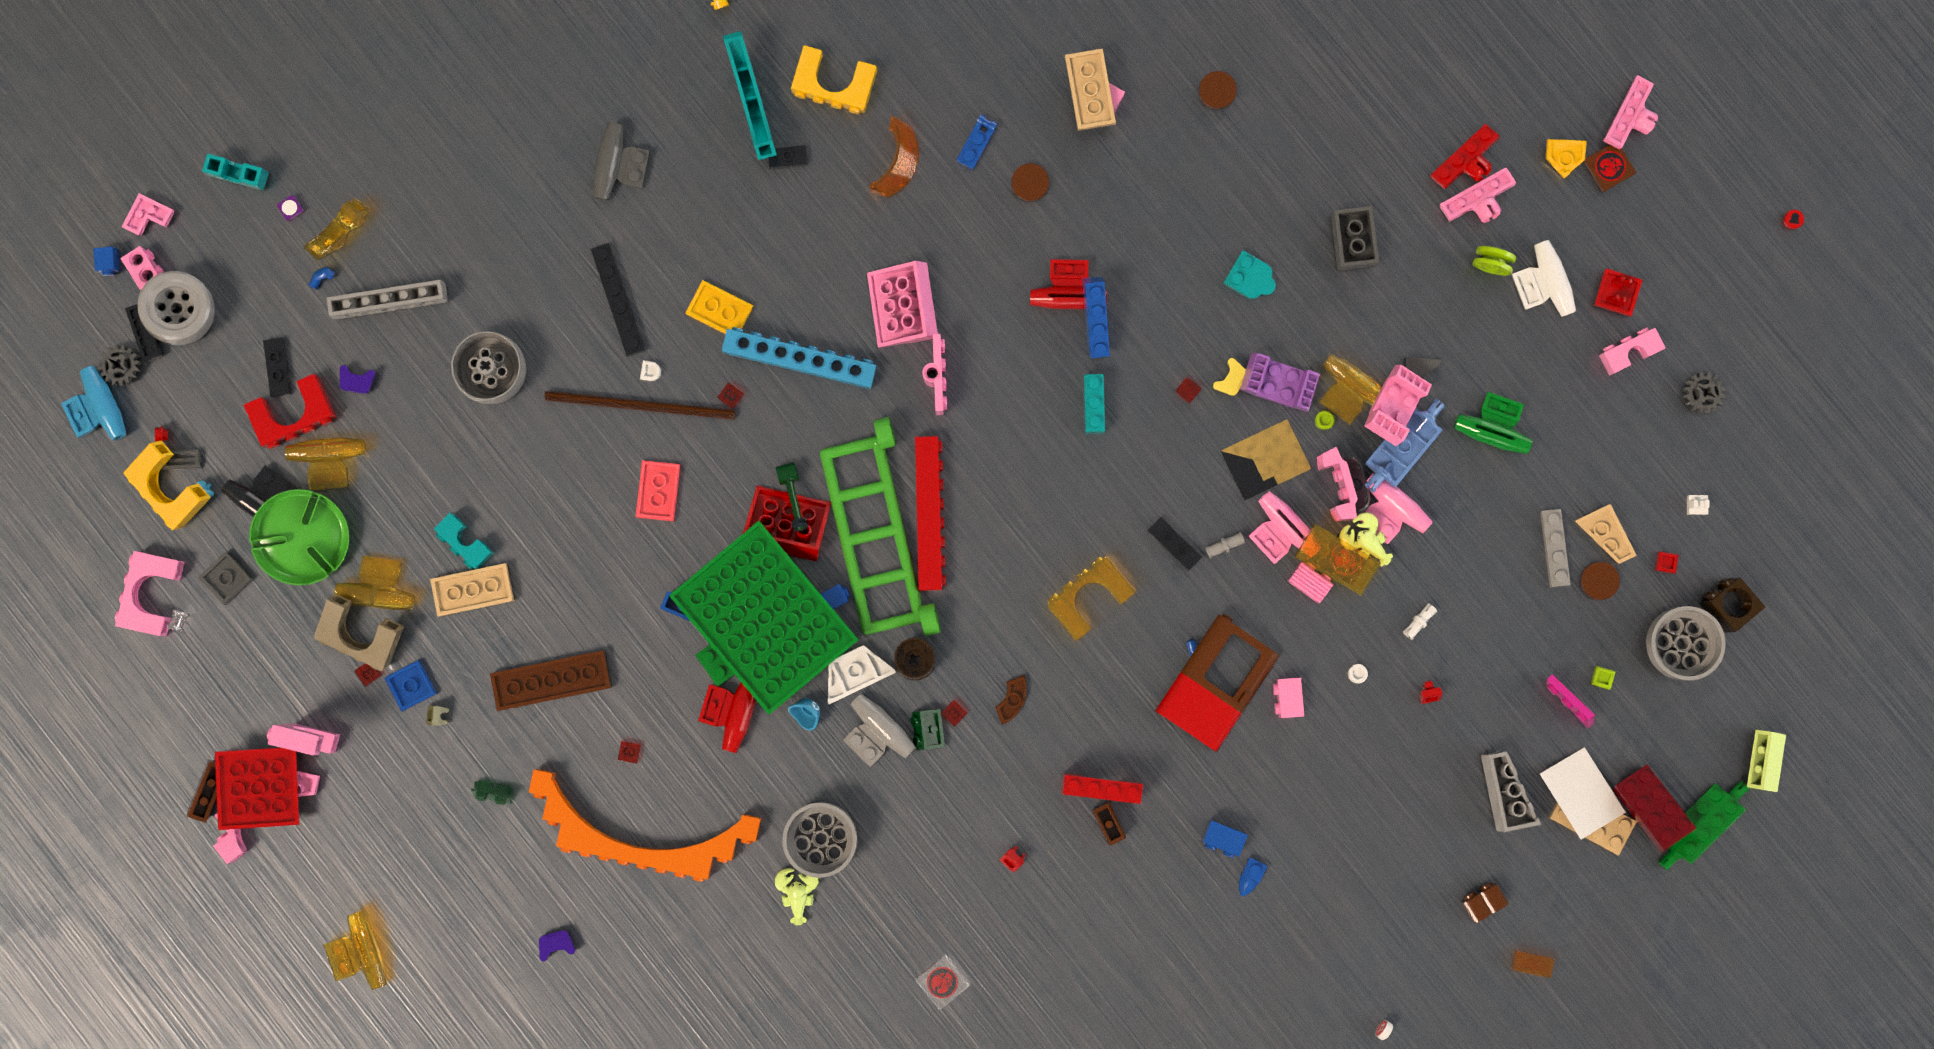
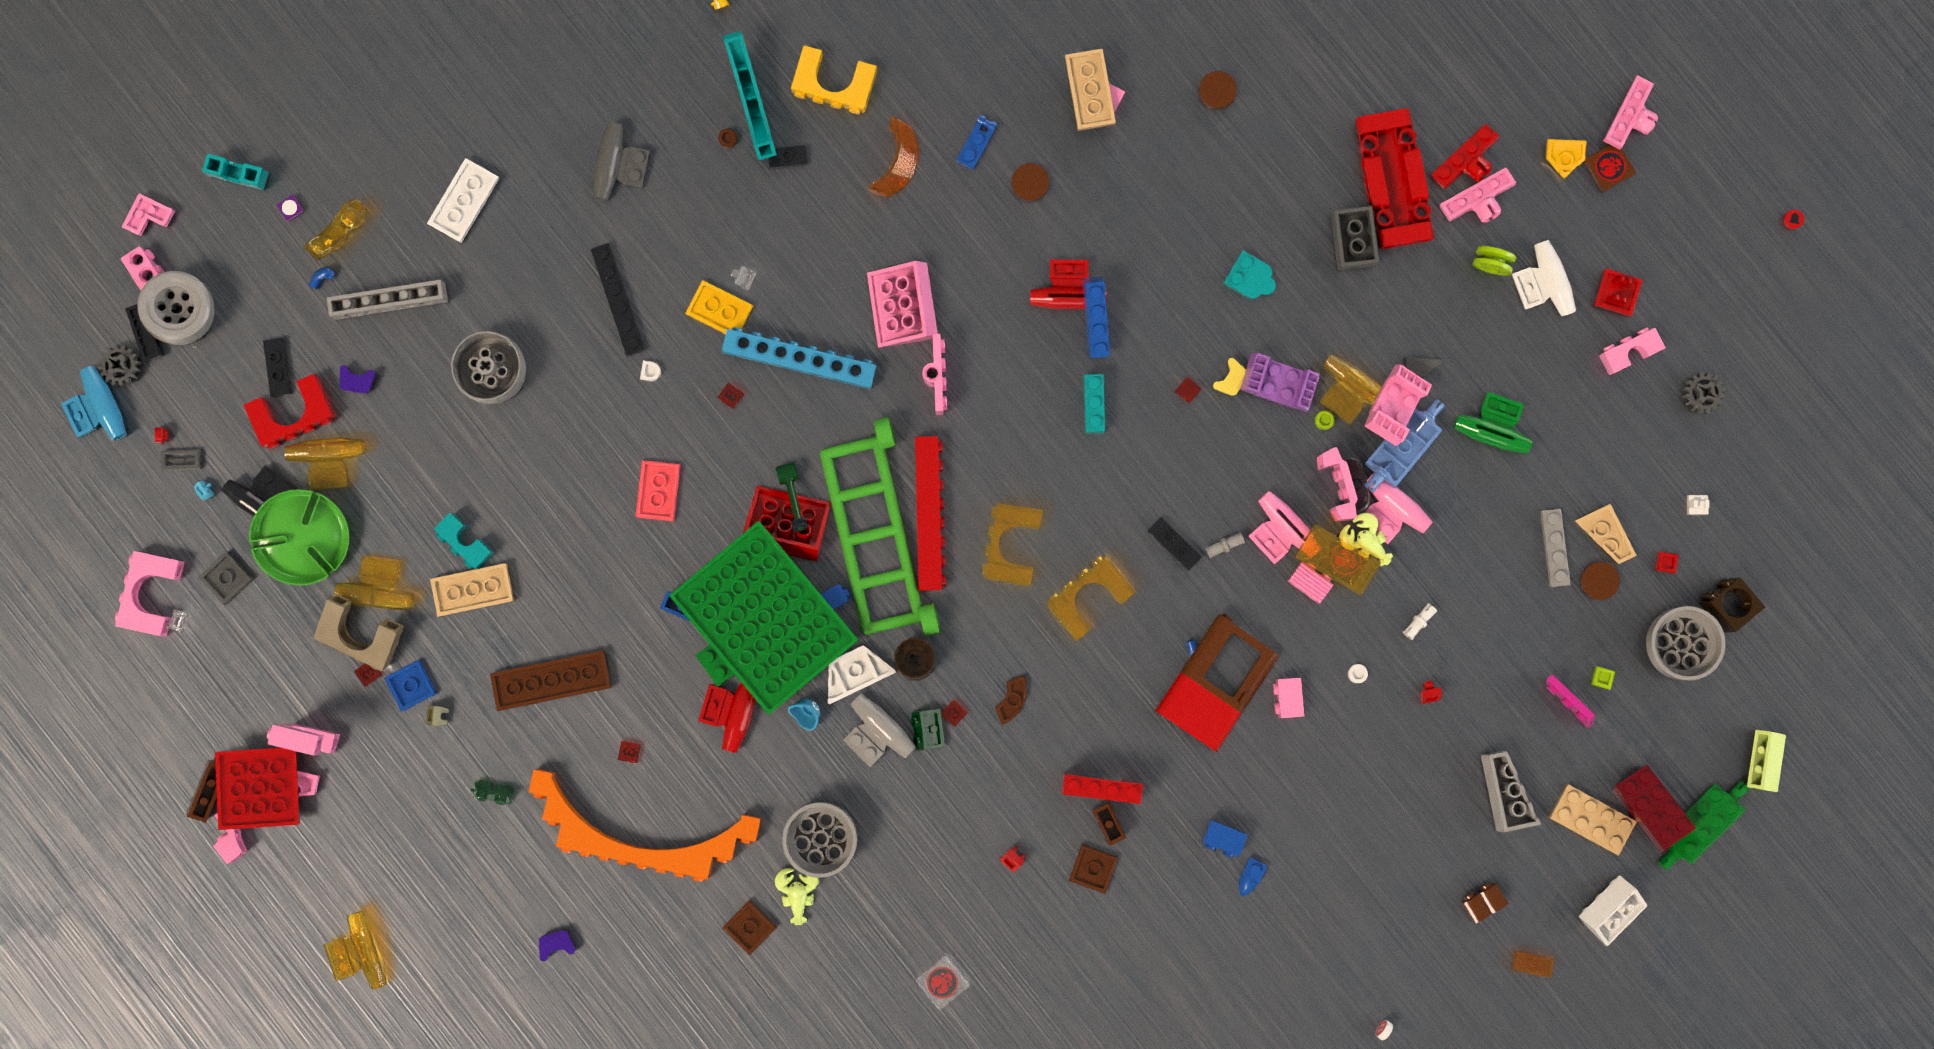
(107, 261): blue brick -> none
(144, 476): yellow arch -> none
(463, 200): none -> white plate
(637, 405): reddish brown axle -> none
(728, 138): none -> reddish brown tile
(743, 277): none -> clear tile
(749, 927): none -> reddish brown tile
(997, 567): none -> clear yellow arch
(1093, 868): none -> reddish brown tile
(1265, 459): pearl gold sticker -> none
(1394, 178): none -> red panel
(1582, 793): white sticker -> none
(1613, 910): none -> white slope

